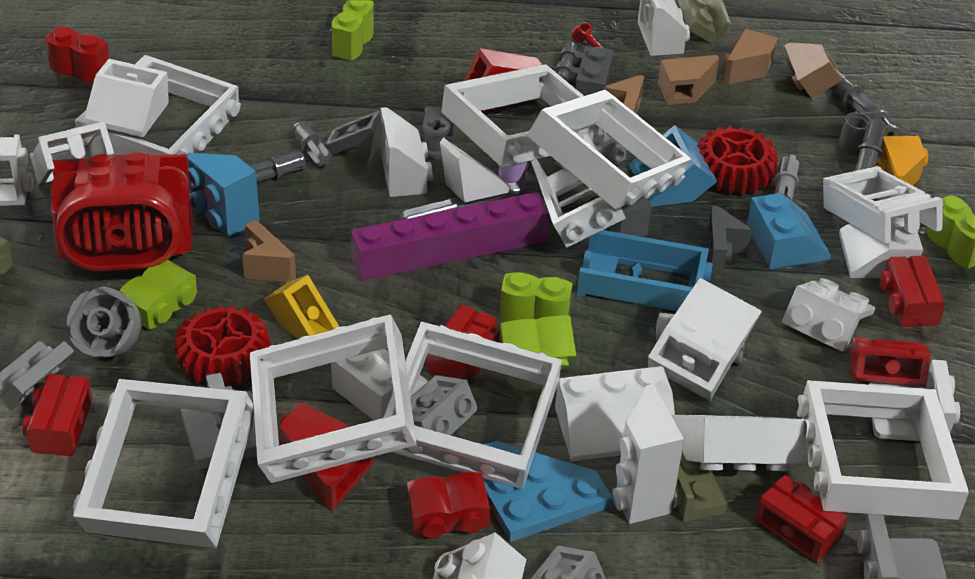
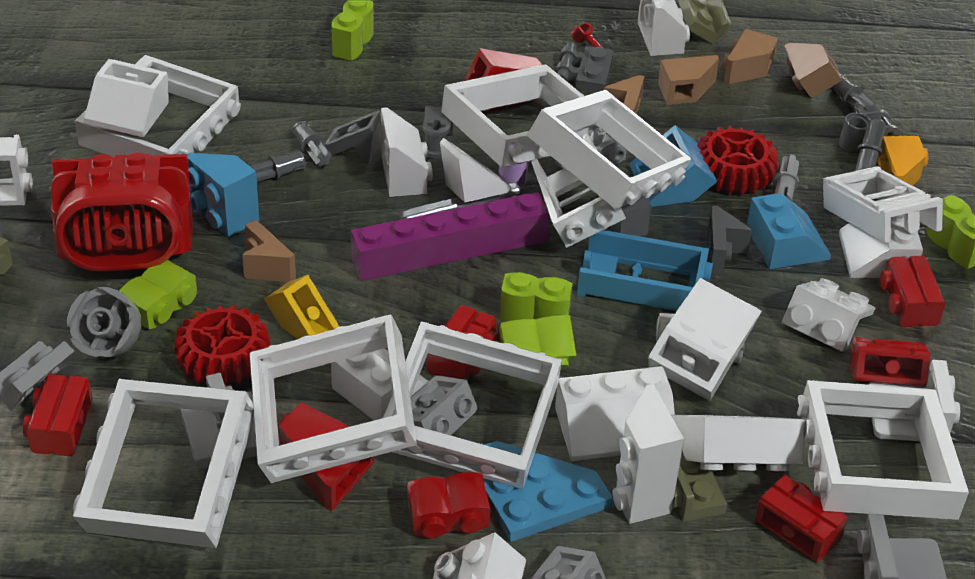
(76, 53): red brick -> none
(96, 143): white door -> none

